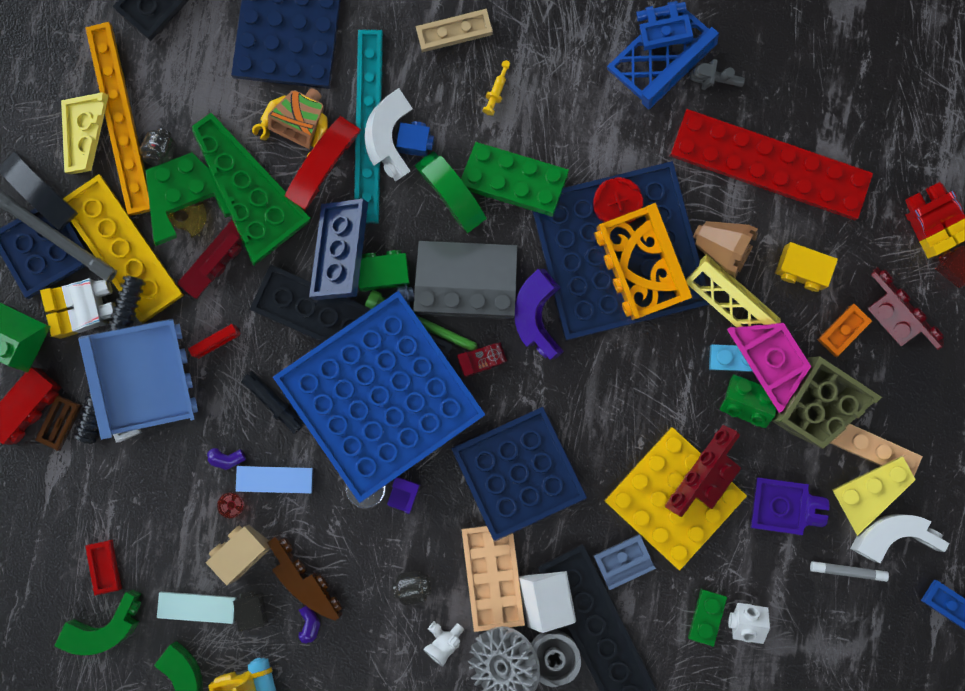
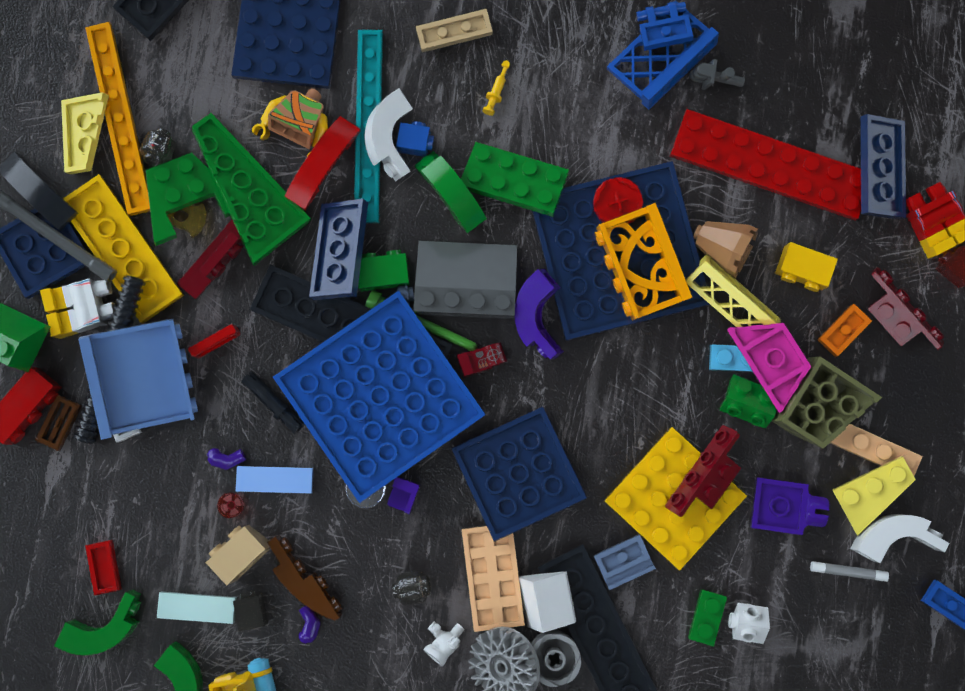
(883, 167): none -> dark blue plate

